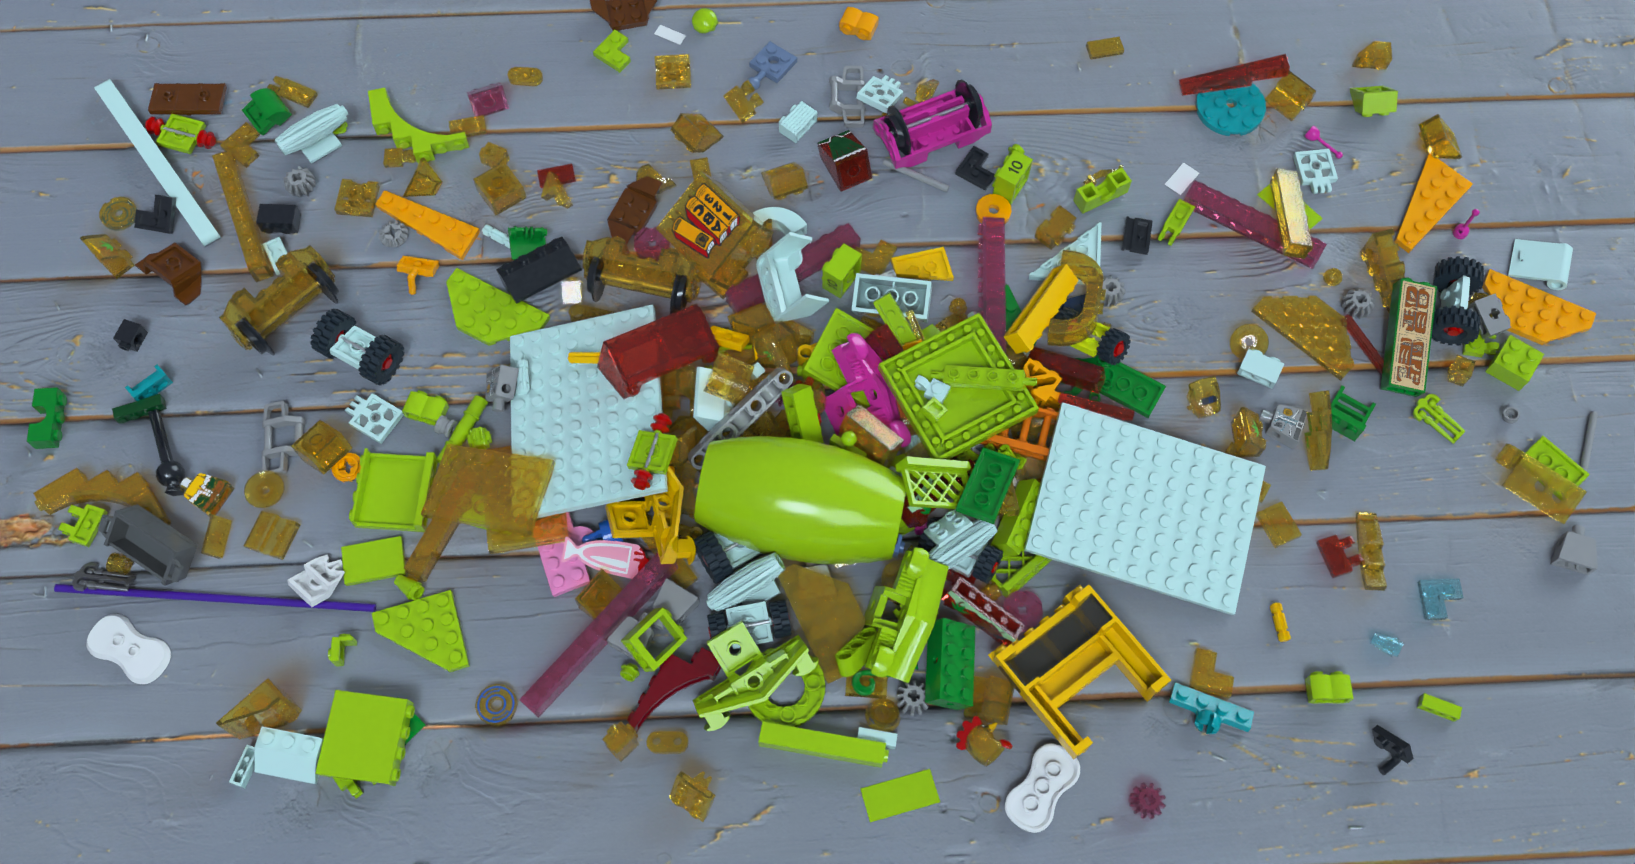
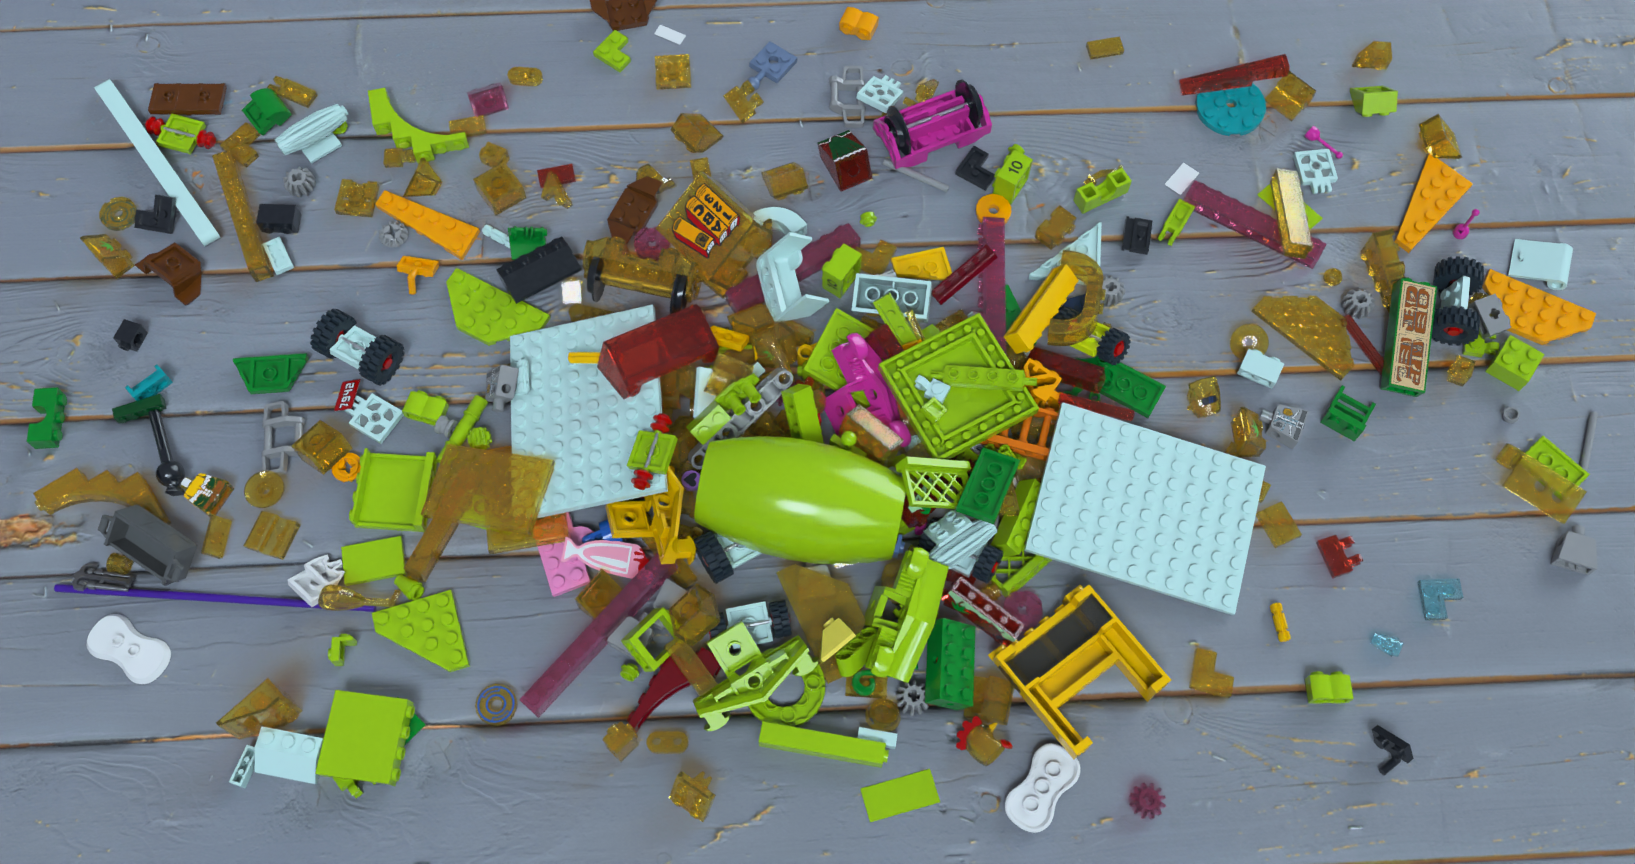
(86, 526): lime plate -> none
(270, 373): none -> green wing
(301, 281): clear yellow piece -> none
(342, 598): none -> clear yellow piece
(347, 395): none -> red sticker
(690, 480): none -> medium lavender tile
(691, 666): none -> clear yellow plate
(694, 615): none -> clear yellow brick
(704, 20): lime hair -> none
(708, 422): none -> lime brick
(734, 393): none -> lime connector
(749, 584): light aqua plate -> none
(797, 121): light aqua brick -> none
(834, 638): none -> light yellow slope
(868, 219): none -> lime plate
(958, 302): clear yellow plate -> none
(964, 274): none -> dark red tile
(1211, 710): teal plate -> none
(1320, 430): clear yellow slope -> none
(1370, 547): clear yellow slope -> none
(1423, 404): lime piece -> none
(1439, 707): lime piece -> none

